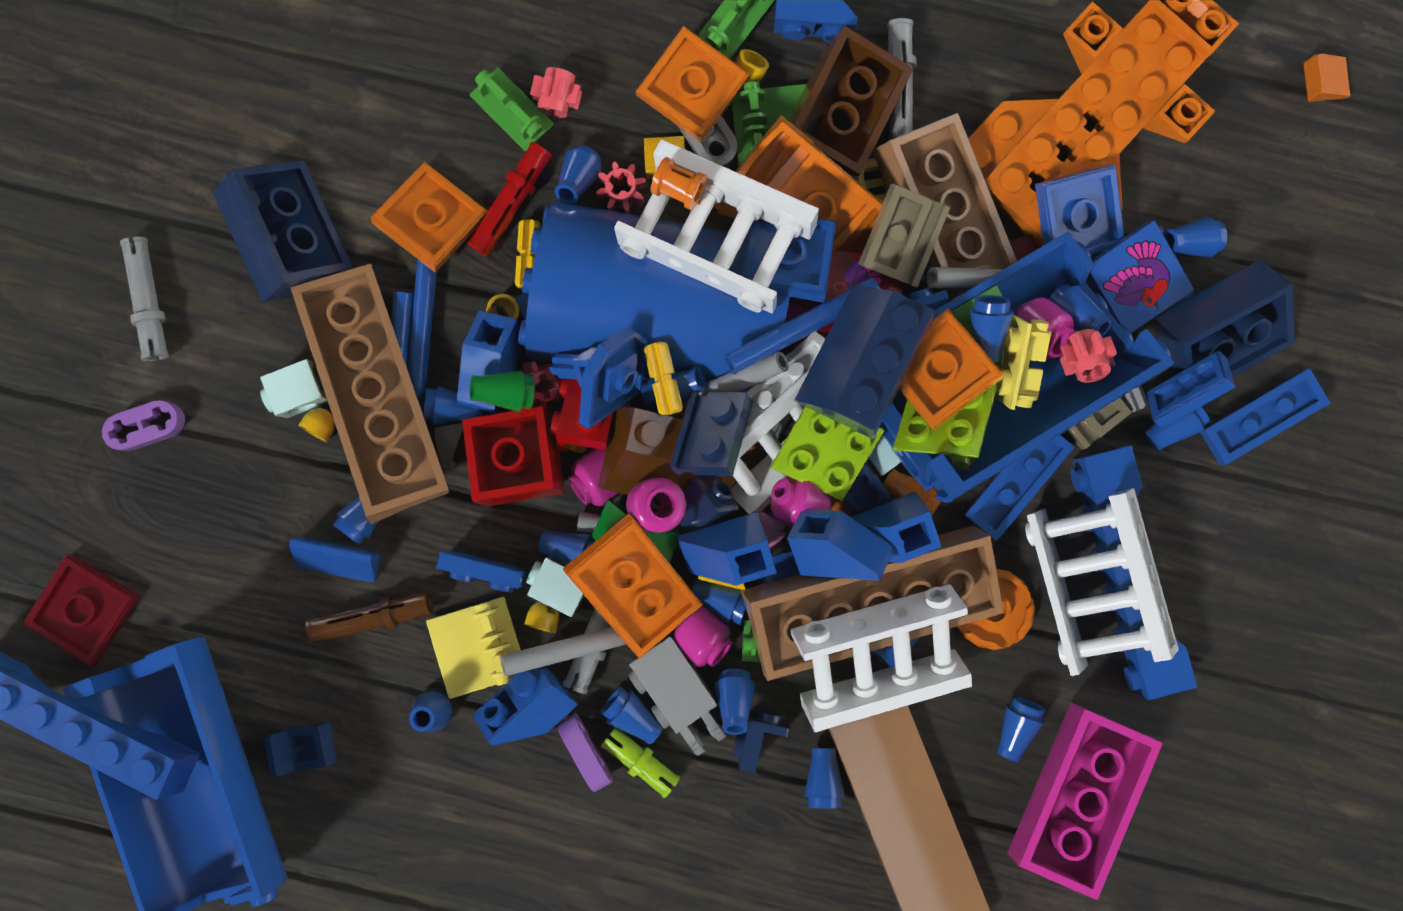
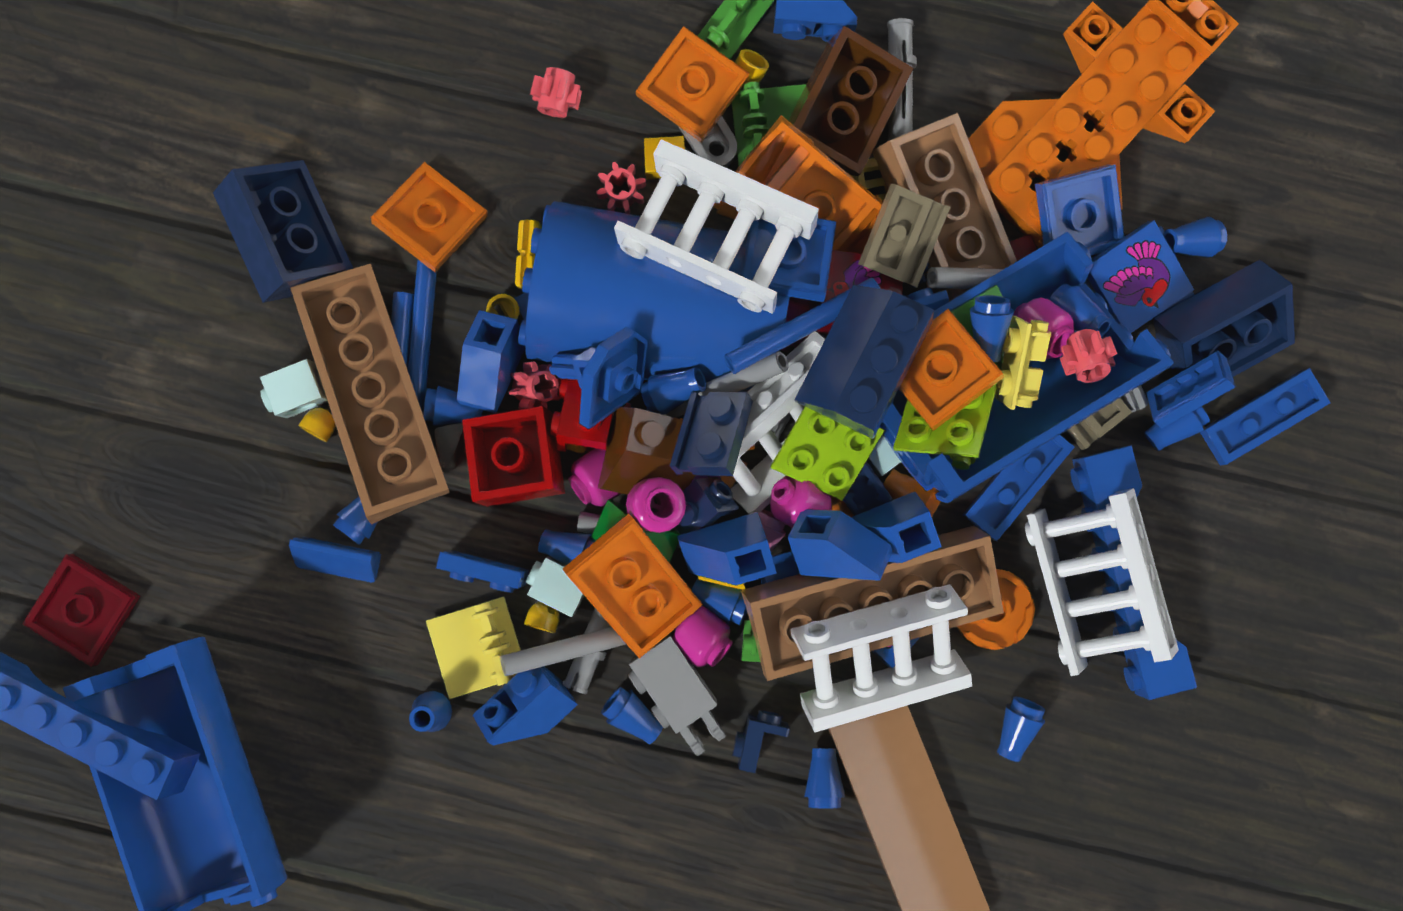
(140, 417): medium lavender beam -> none
(144, 299): light grey pin -> none
(300, 748): dark blue bracket -> none
(387, 613): reddish brown pin -> none
(505, 390): green cone -> none
(510, 108): bright green hinge -> none
(510, 198): red pin -> none
(577, 173): blue cone -> none
(584, 752): medium lavender beam -> none
(640, 762): lime pin -> none
(660, 369): yellow piece -> none
(678, 183): orange bush -> none
(734, 698): blue cone -> none
(1084, 801): dark pink brick -> none
(1326, 78): orange slope -> none

